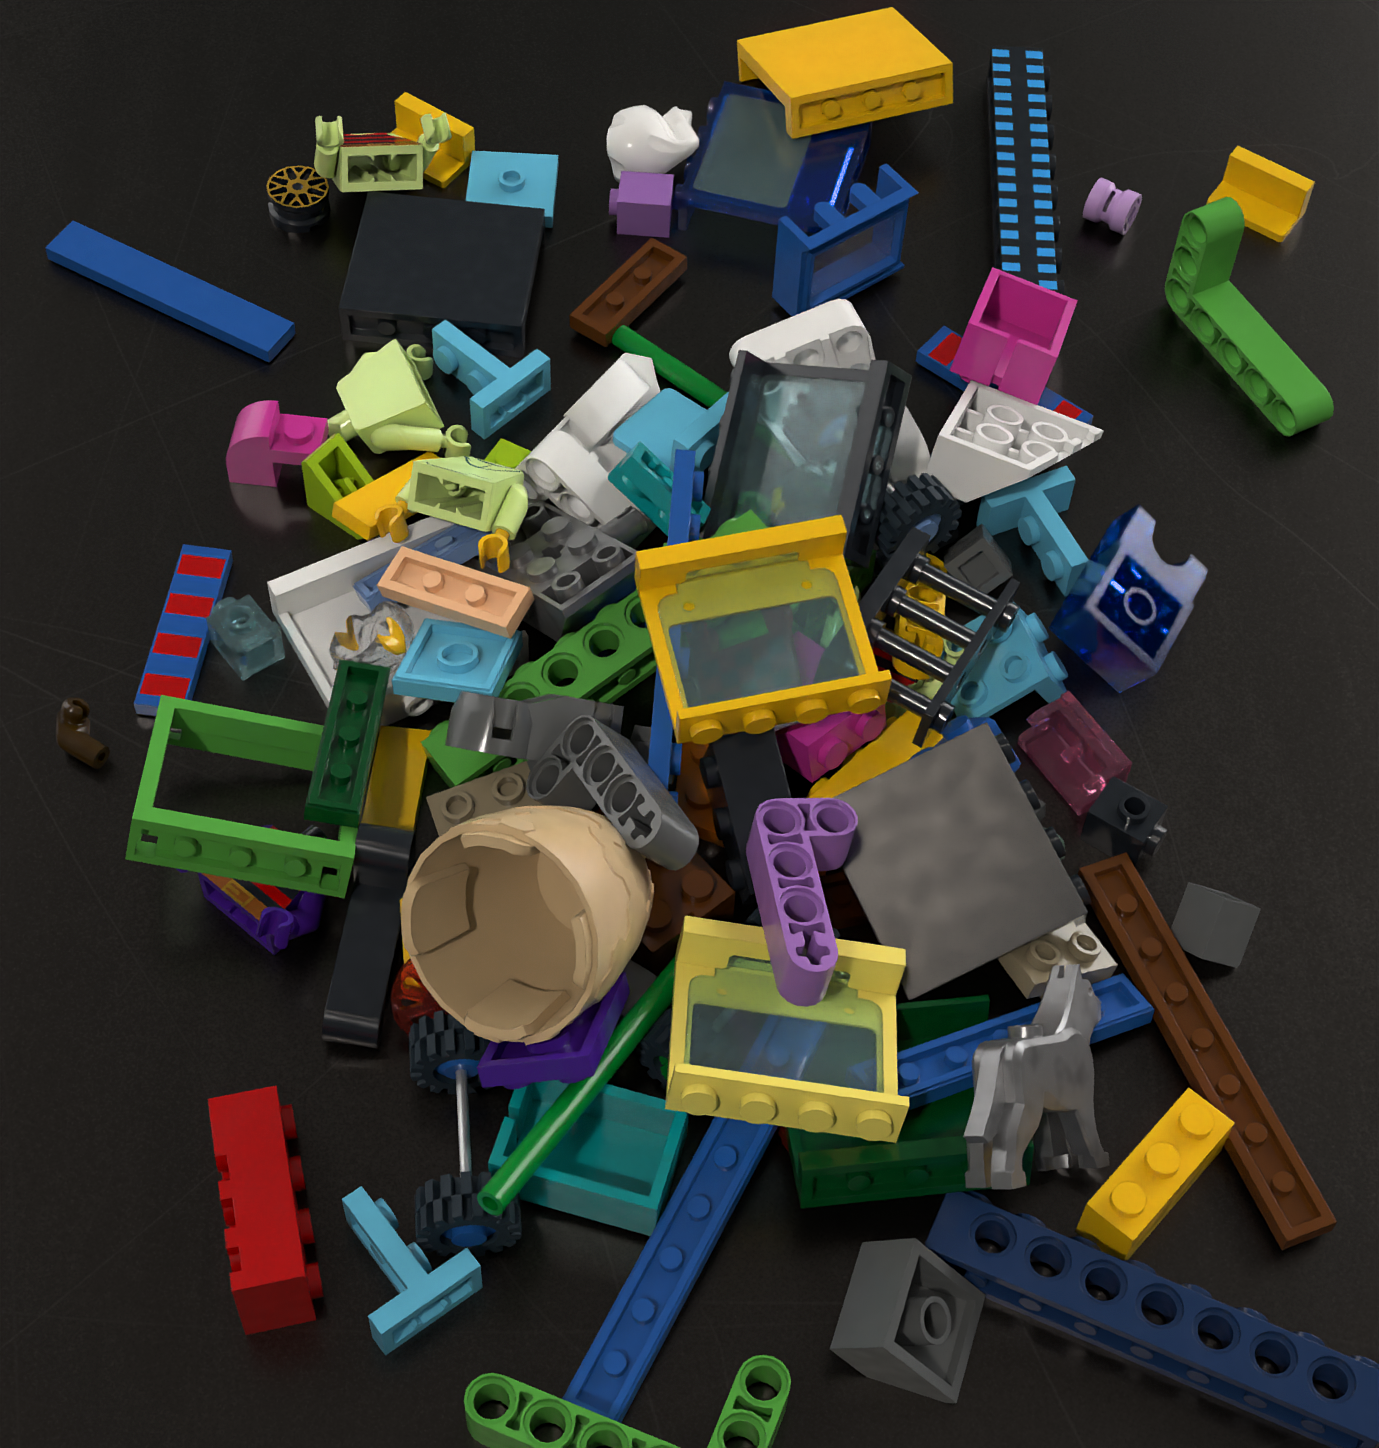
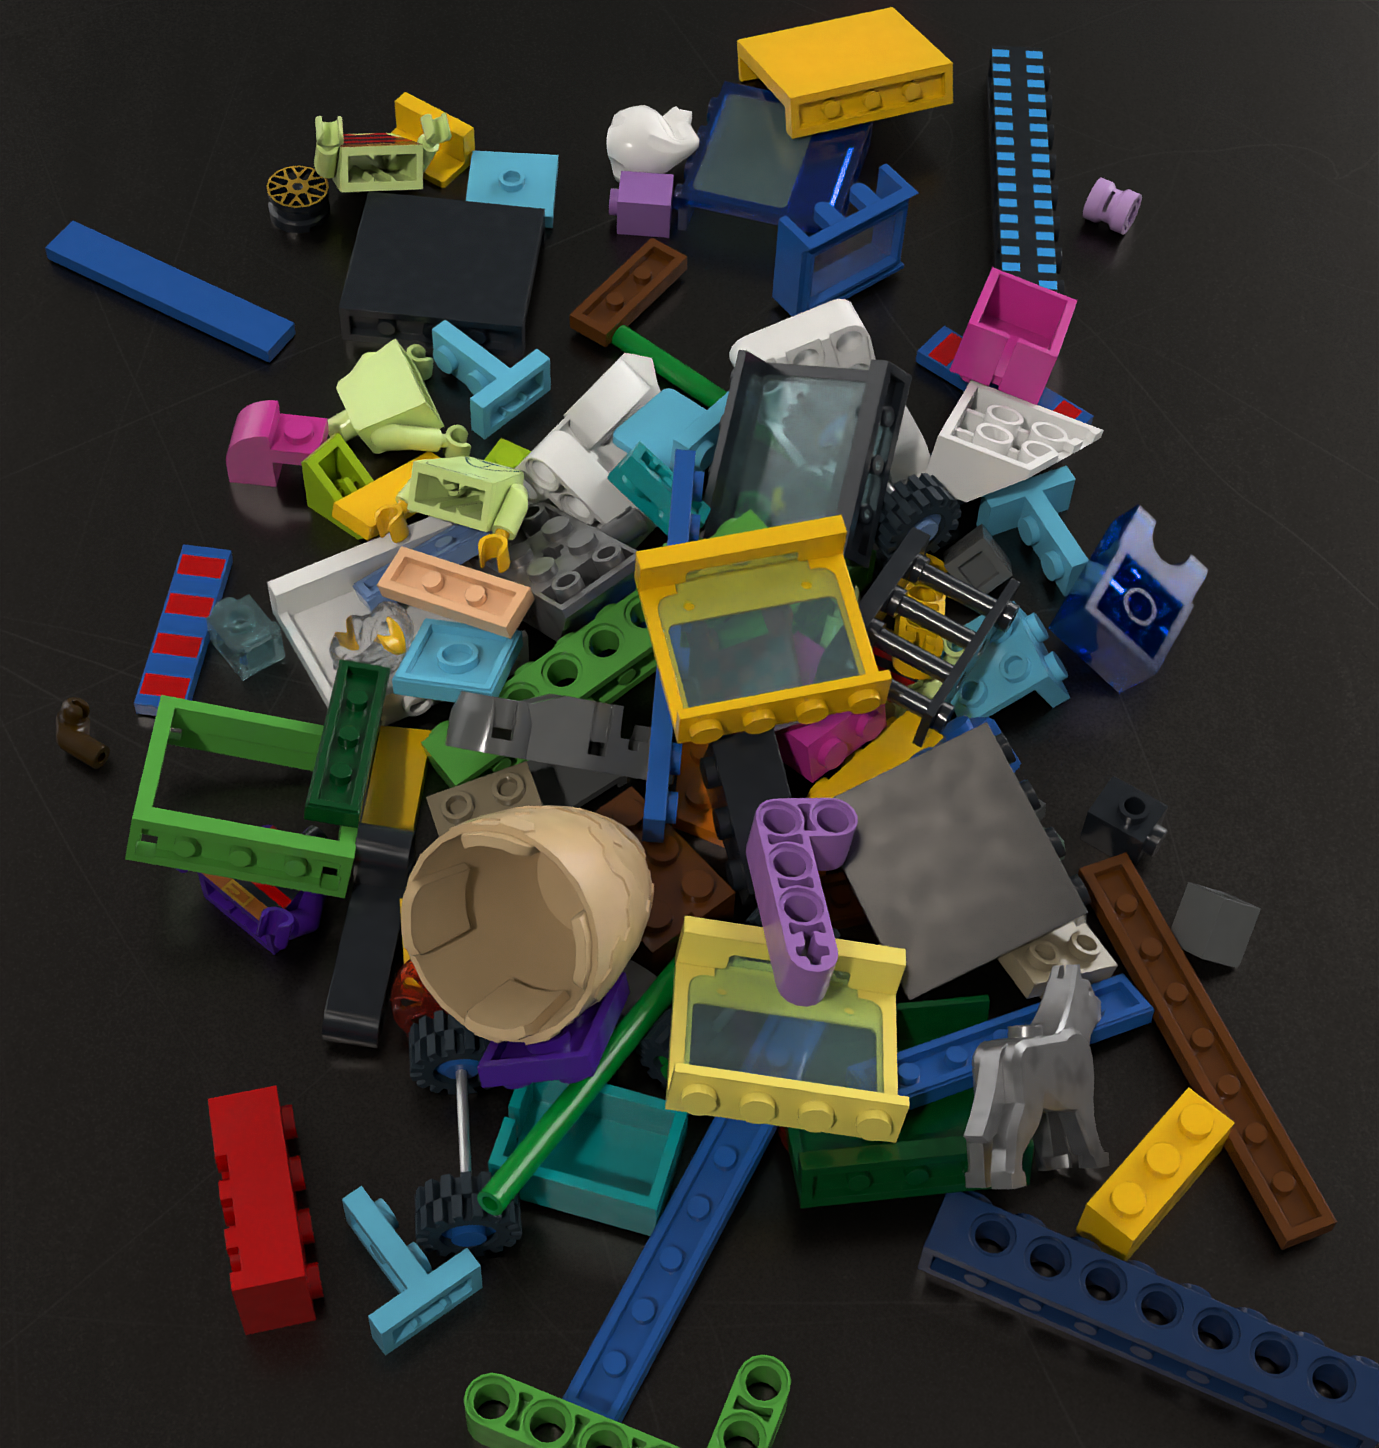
(601, 767): dark grey beam -> none
(908, 1319): dark grey slope -> none
(1073, 751): clear pink hinge -> none
(1232, 328): bright green beam -> none
(1268, 193): yellow panel -> none

